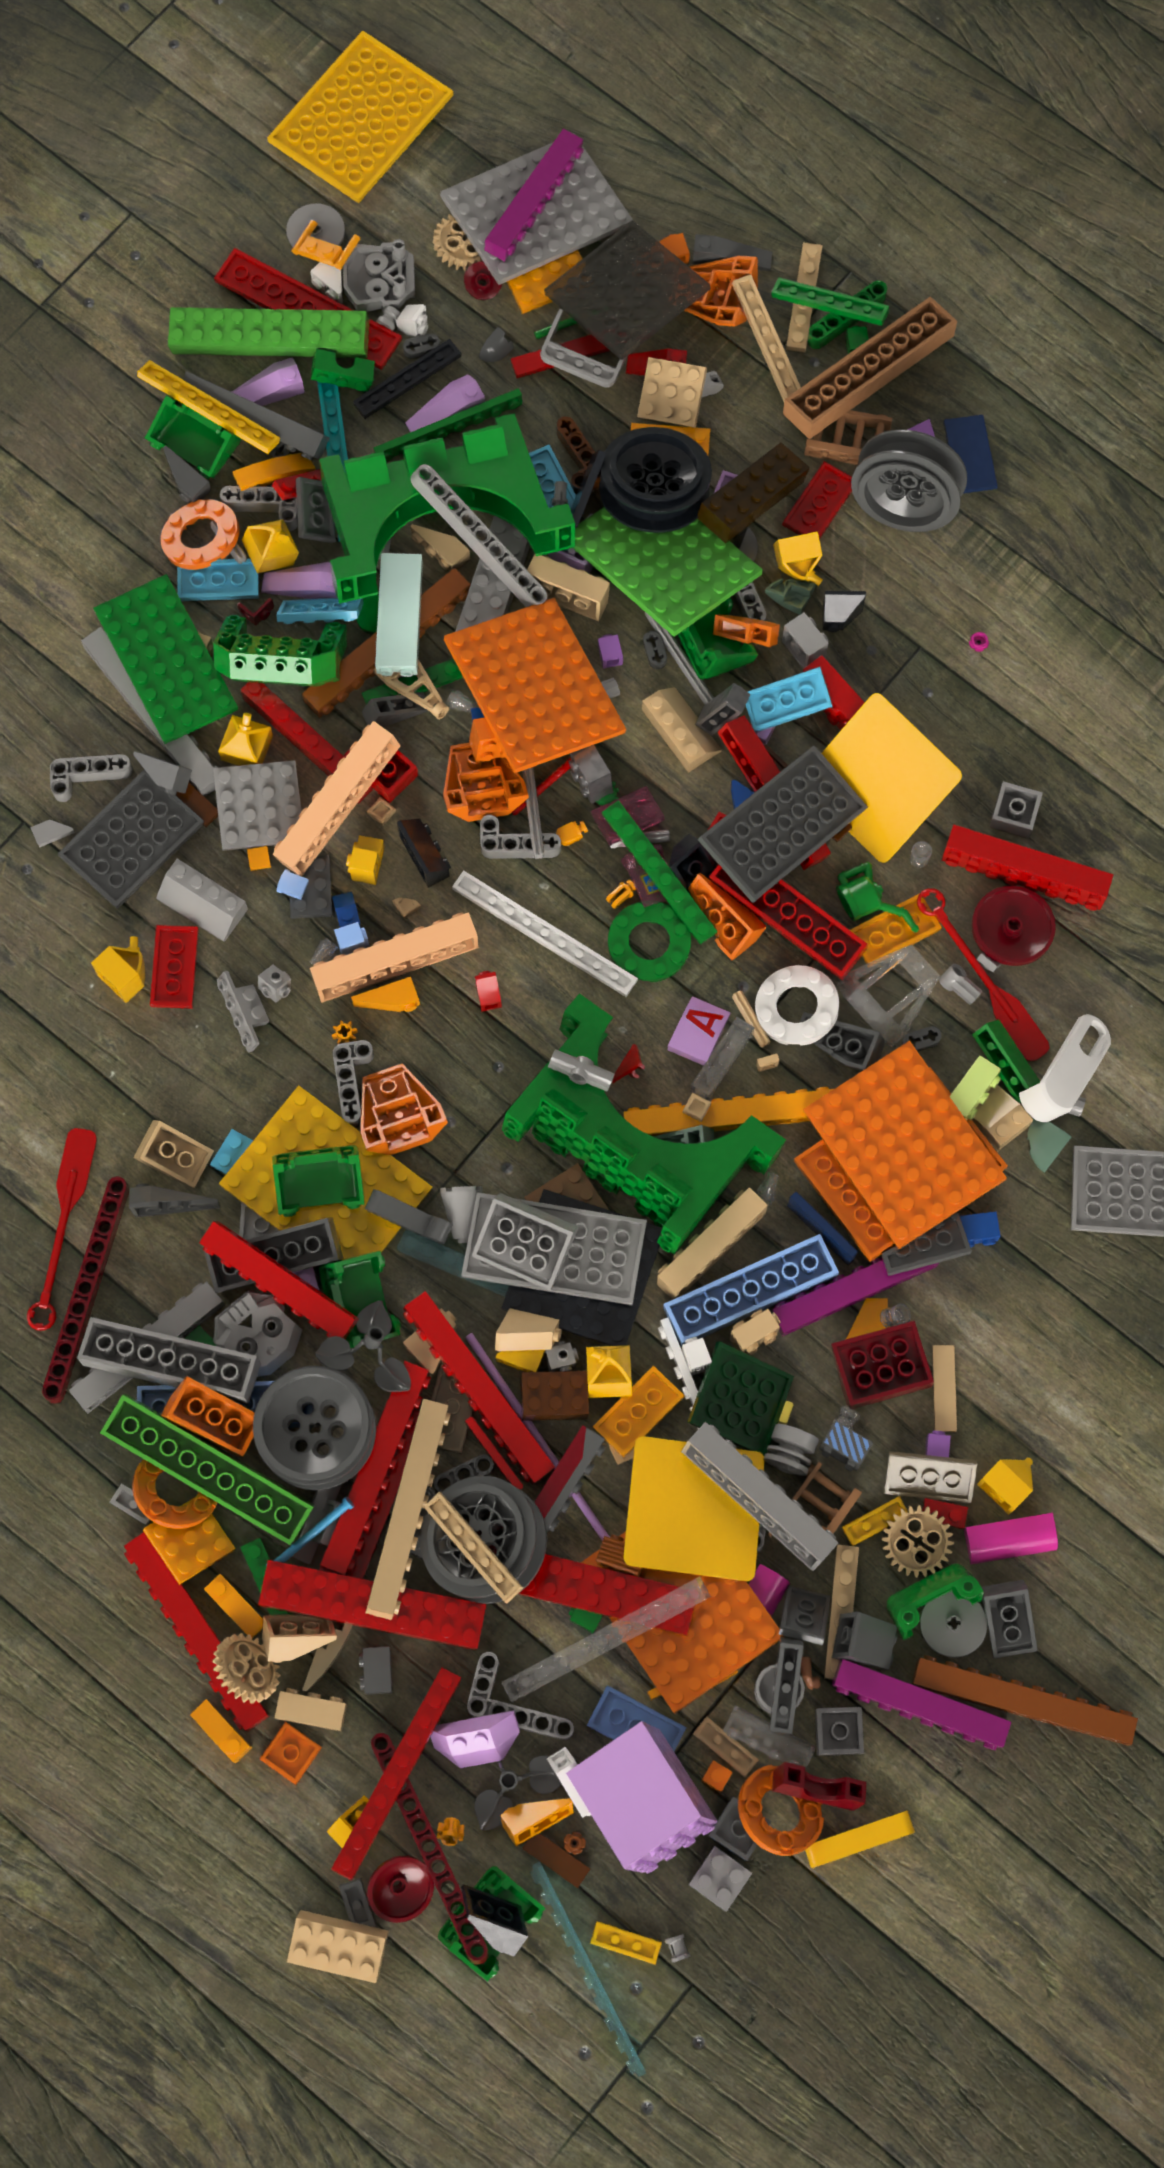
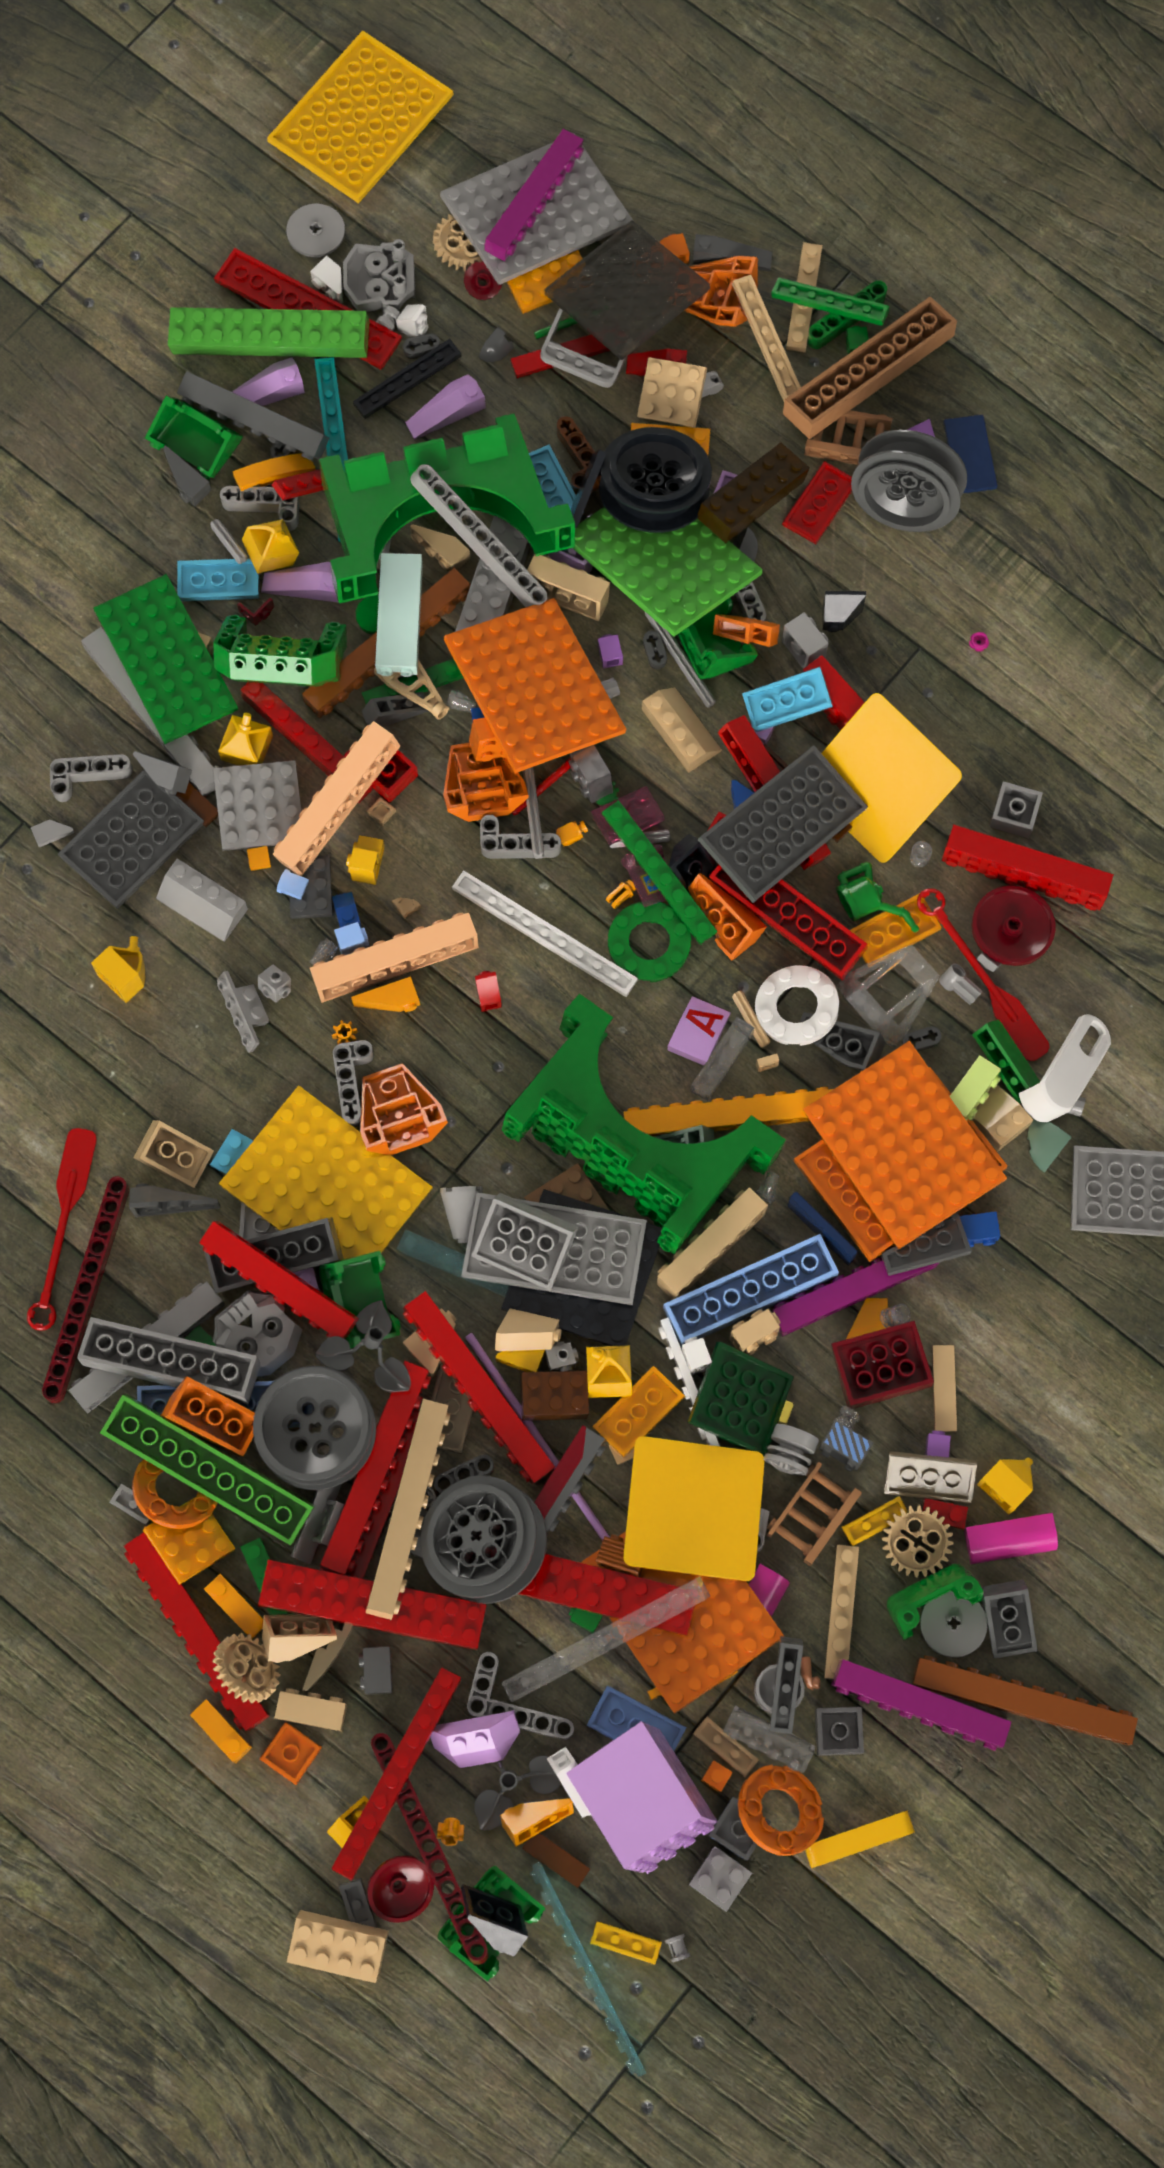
(174, 966): red plate -> none
(201, 557): orange plate -> none
(208, 407): yellow plate -> none
(313, 511): dark grey tile -> none
(313, 1532): dark azure bar -> none
(317, 1178): green windscreen -> none
(318, 609): medium azure plate -> none
(322, 250): light orange plate -> none
(328, 371): green arch -> none
(408, 1217): dark grey beam -> none
(423, 851): black slope -> none
(453, 423): green plate -> none
(473, 1547): tan tile -> none
(493, 1453): red tile -> none
(560, 493): light grey pin -> none
(575, 1849): dark orange plate -> none
(581, 1070): light grey piece -> none
(629, 1064): red piece -> none
(696, 1107): tan tile -> none
(722, 709): flat silver brick -> none
(759, 1496): light grey brick -> none
(791, 594): sand green brick -> none
(799, 556): yellow piece -> none
(805, 1615): dark grey tile -> none
(839, 1792): dark red arch -> none
(865, 1641): dark grey slope -> none

